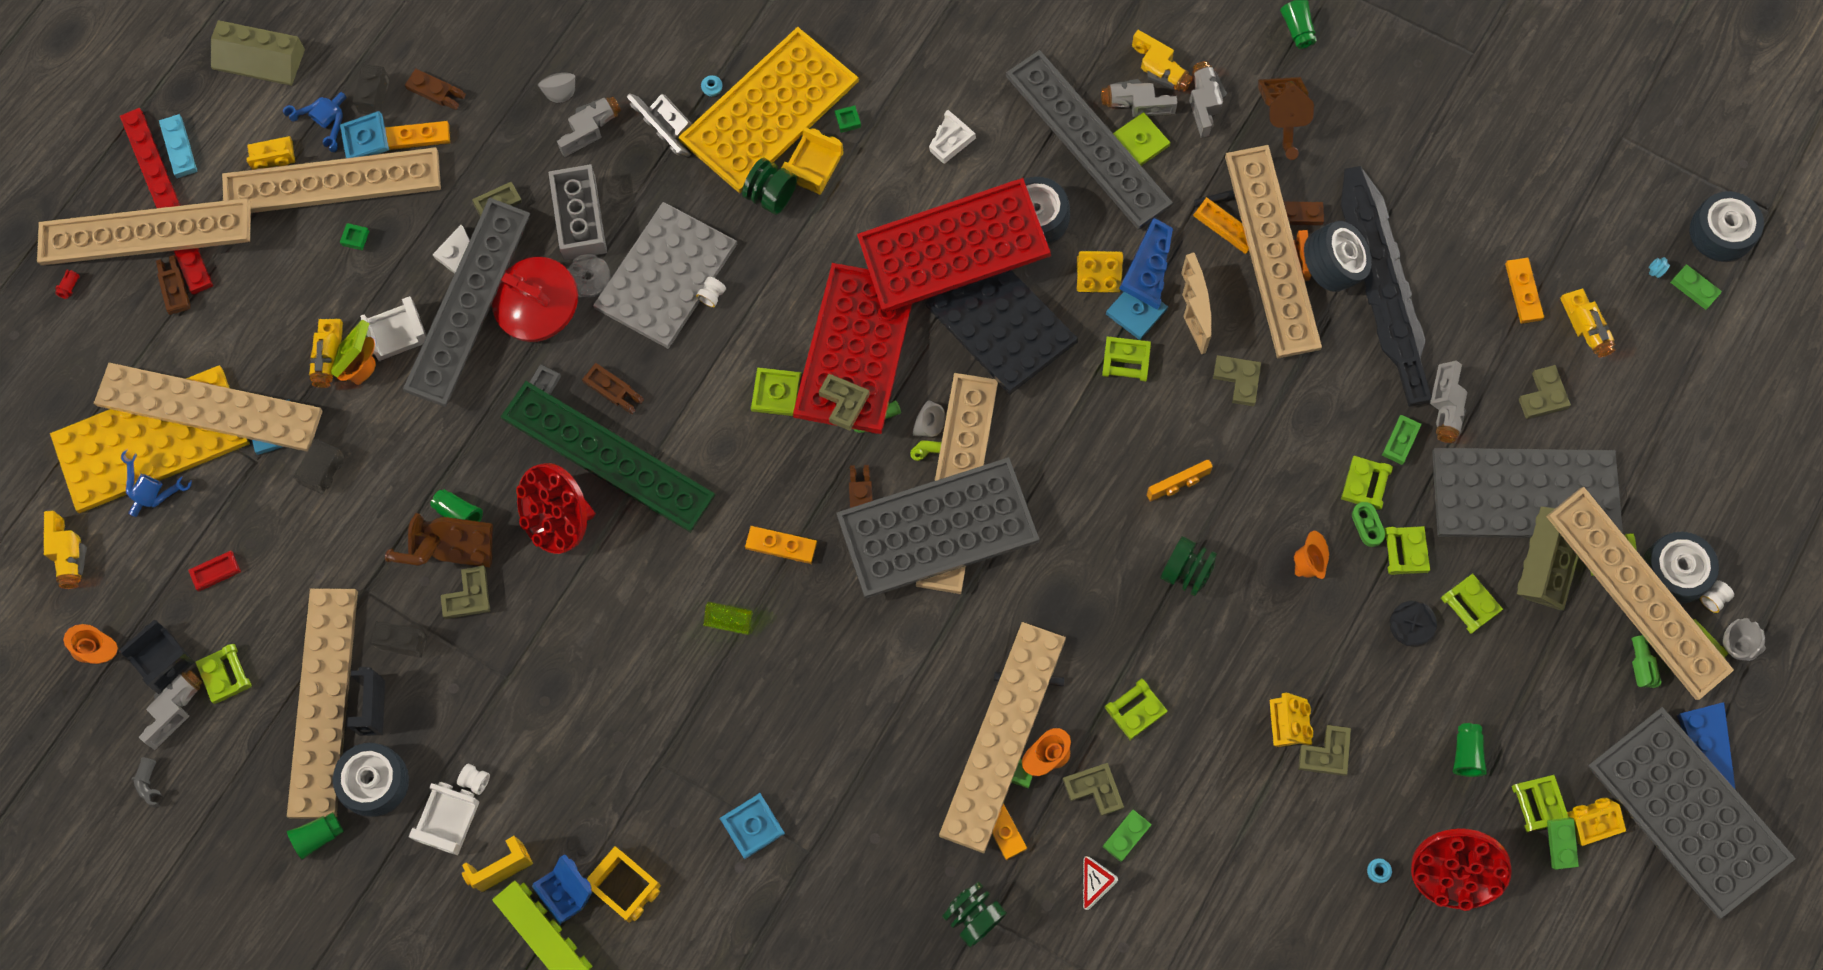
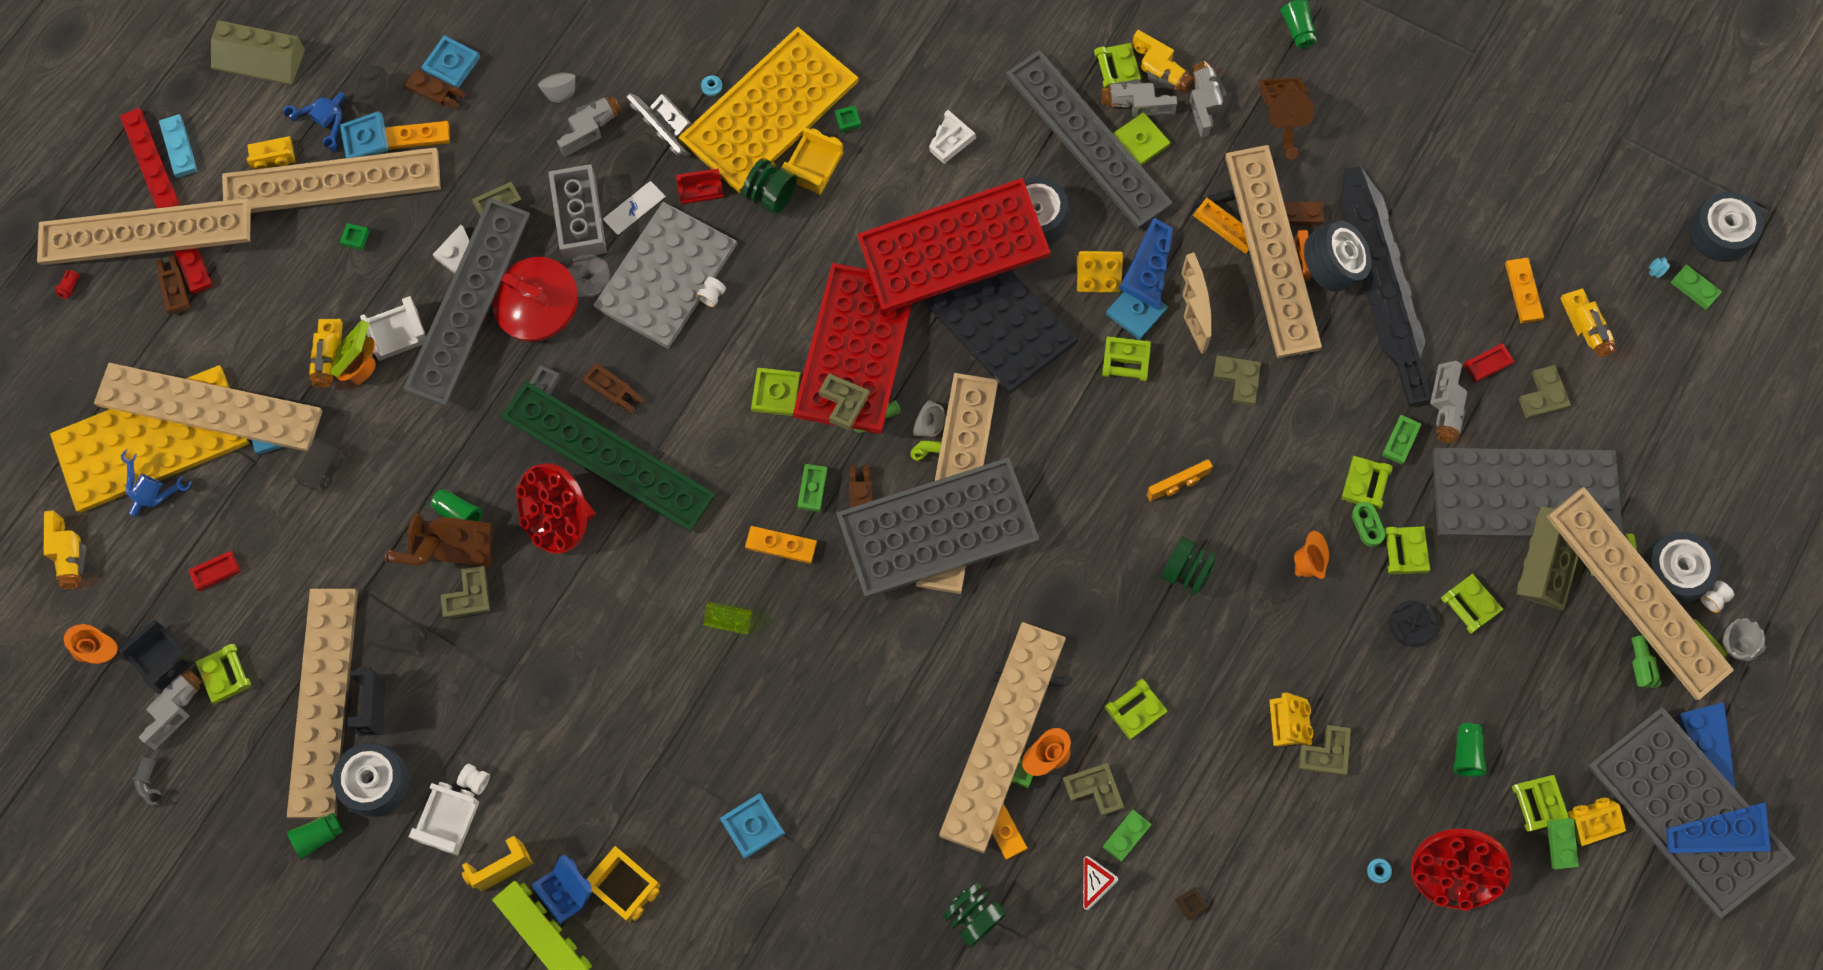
(450, 61): none -> dark azure plate
(634, 207): none -> white sticker
(699, 186): none -> red hinge
(812, 488): none -> bright green plate
(1123, 62): none -> lime plate
(1191, 903): none -> dark brown tile
(1488, 363): none -> red tile
(1729, 832): none -> blue wing

